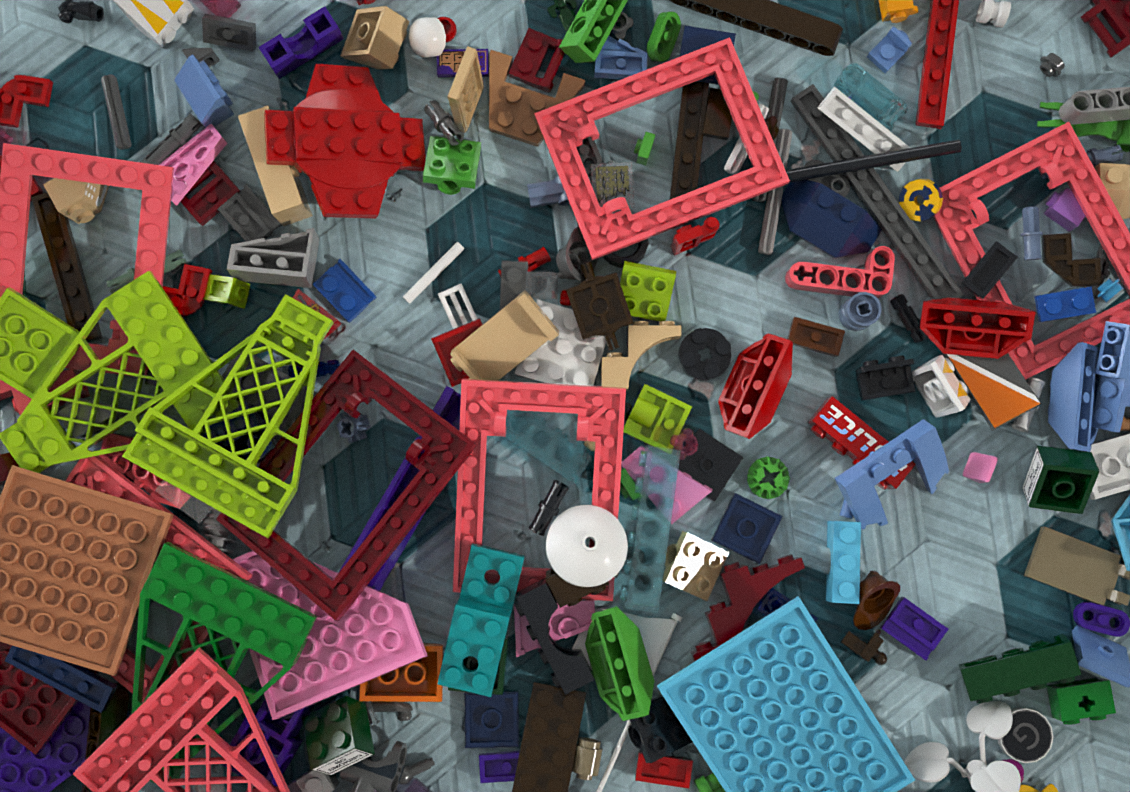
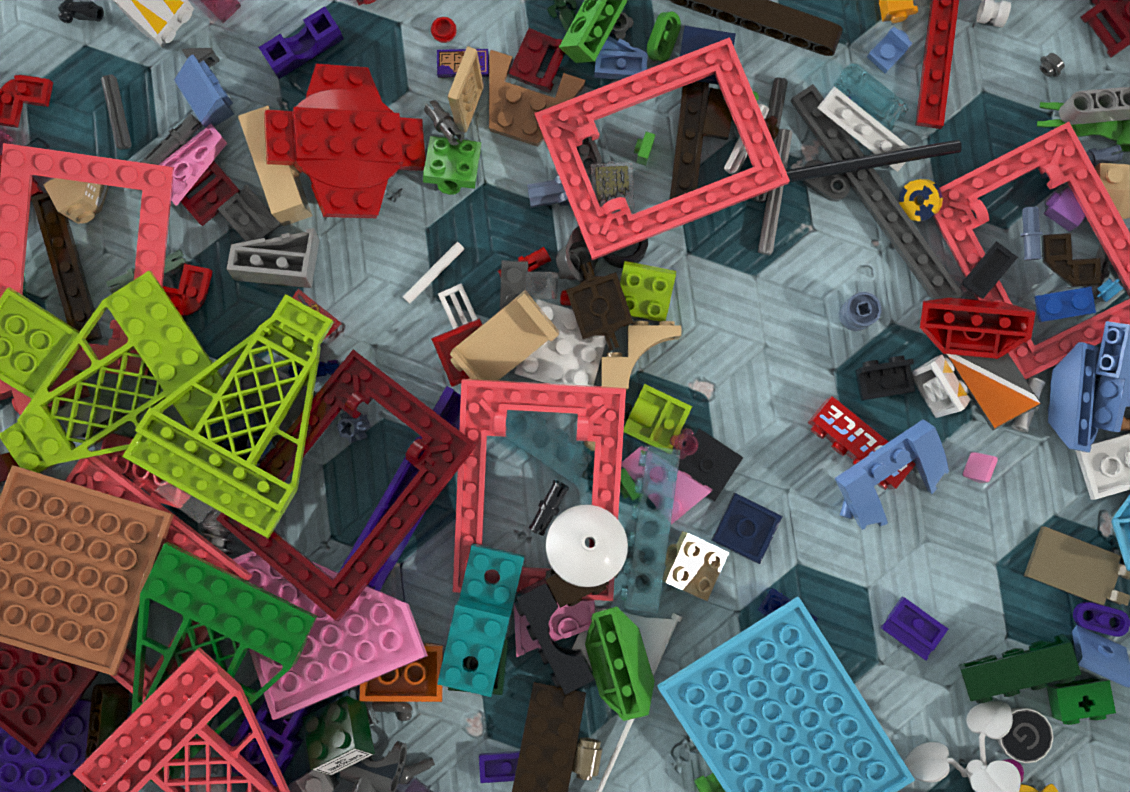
(65, 677): dark blue plate -> none
(227, 291): lime bracket -> none
(229, 32): dark grey plate -> none
(344, 290): blue plate -> none
(375, 37): tan slope -> none
(427, 37): white hair -> none
(491, 720): dark blue tile -> none
(658, 732): black plate -> none
(665, 771): red plate -> none
(691, 237): red plate -> none
(710, 368): black plate -> none
(743, 593): dark red arch -> none
(756, 385): red wedge -> none
(756, 474): bright green gear -> none
(816, 336): reddish brown plate -> none
(828, 219): dark blue wedge -> none
(838, 274): coral beam -> none
(844, 573): medium azure arch -> none
(866, 650): dark brown piece -> none
(875, 600): reddish brown piece -> none
(908, 317): black axle -> none
(1060, 479): dark green brick -> none

